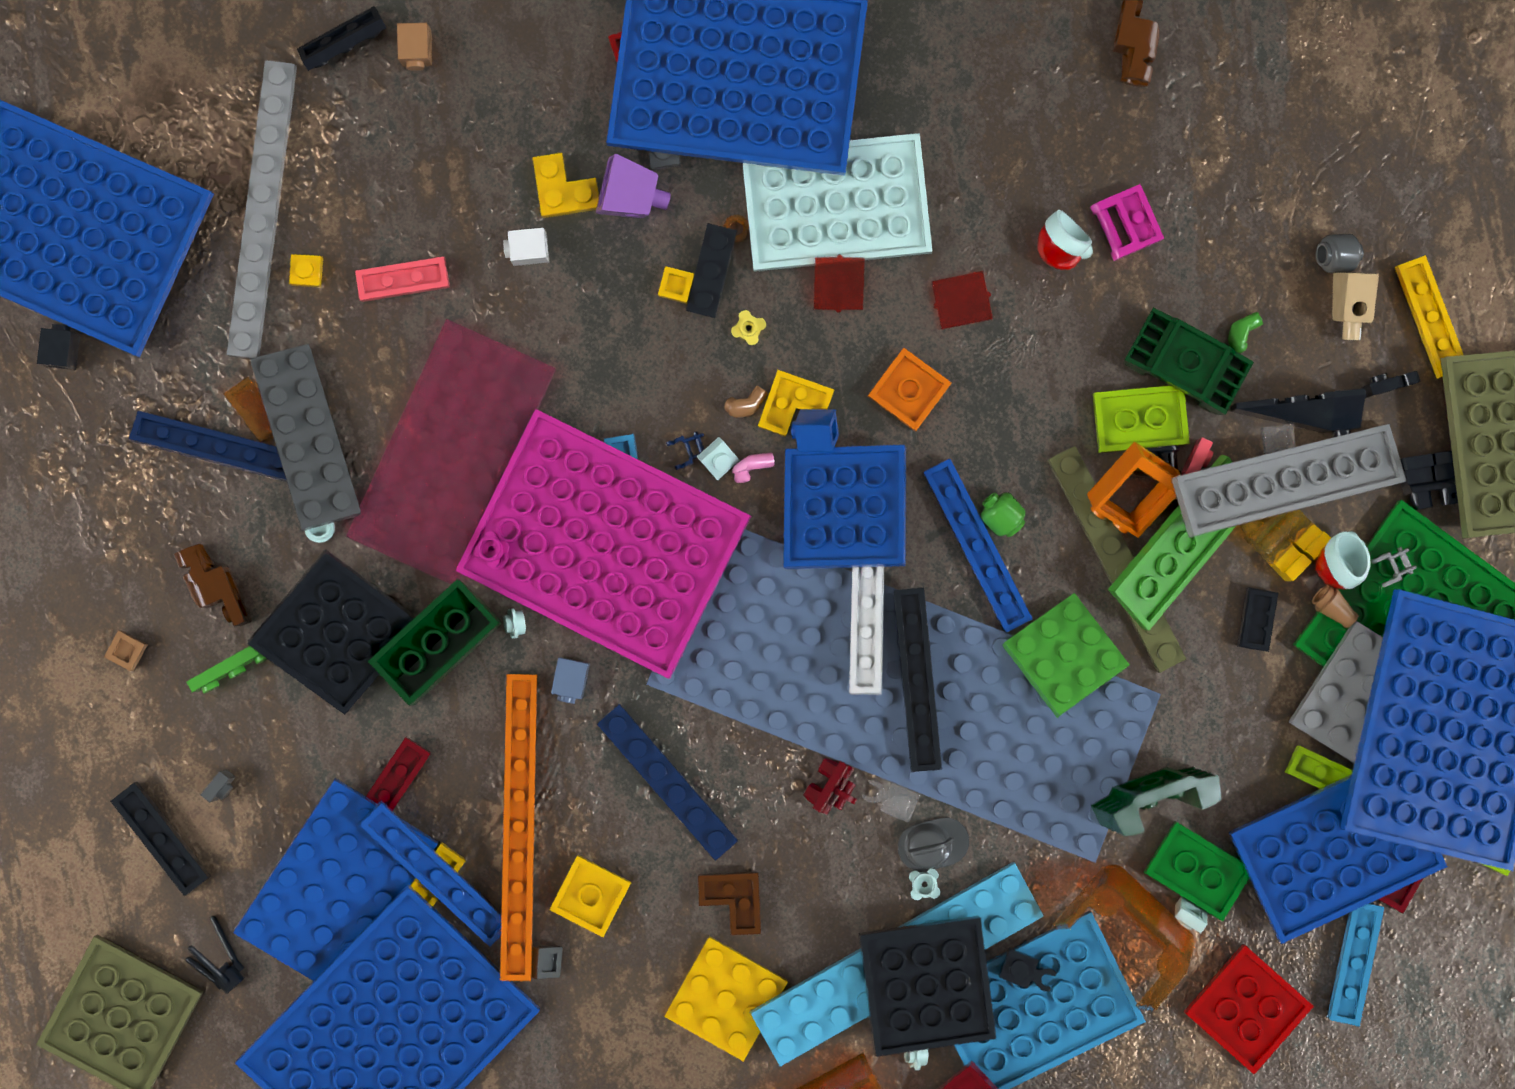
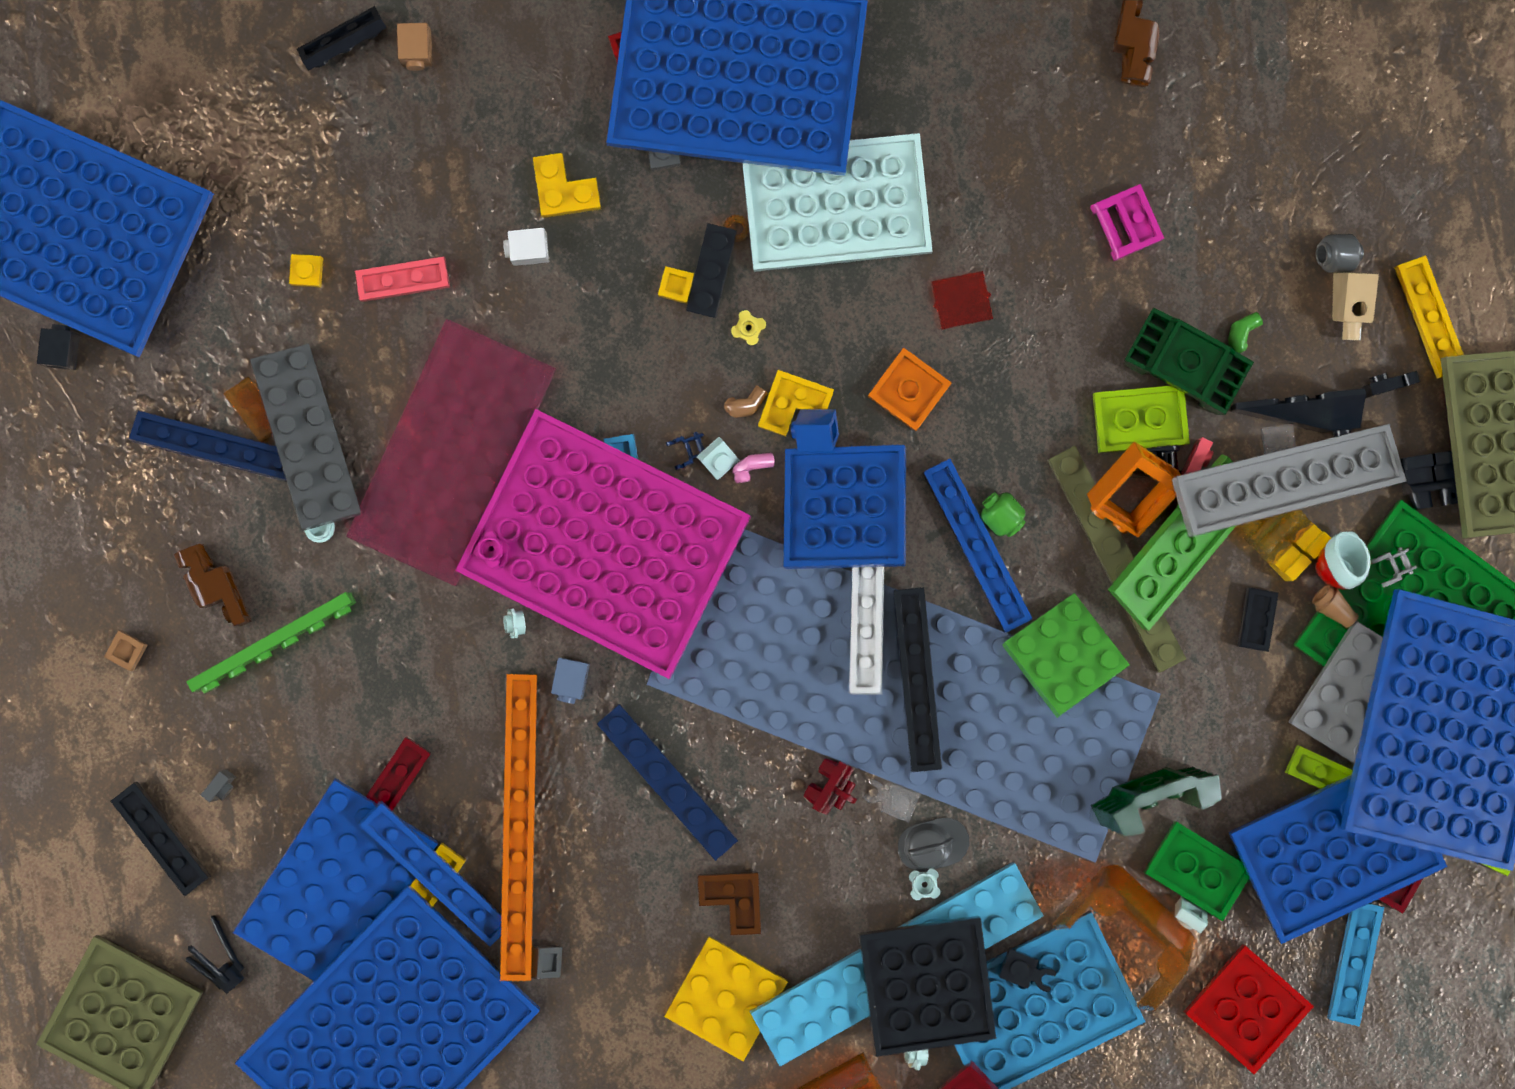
(261, 210): light grey plate -> none
(331, 631): black plate -> none
(435, 642): dark green slope -> none
(590, 896): yellow plate -> none
(629, 190): medium lavender torso -> none
(839, 283): clear red piece -> none
(1063, 242): light aqua piece -> none

